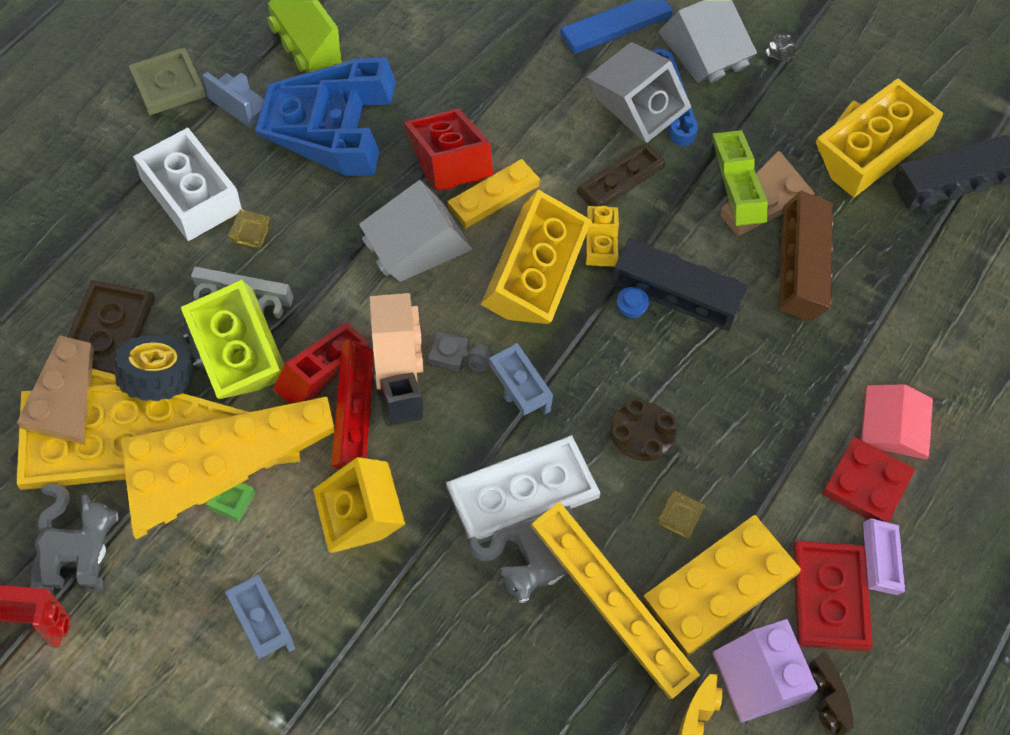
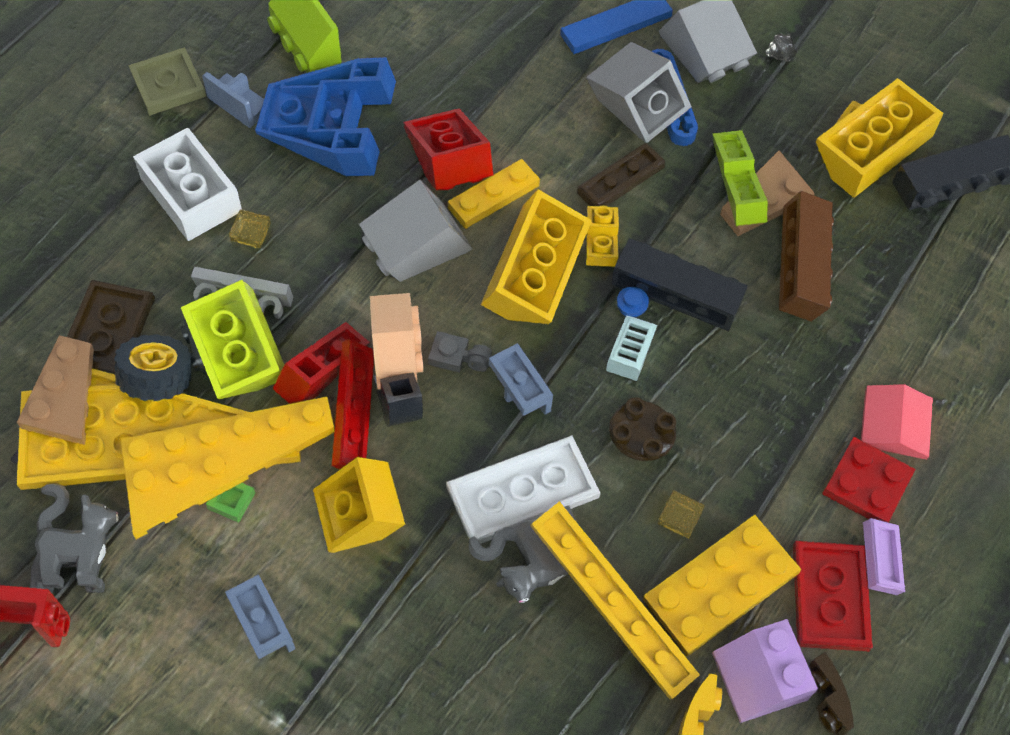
(624, 366): none -> light aqua slope

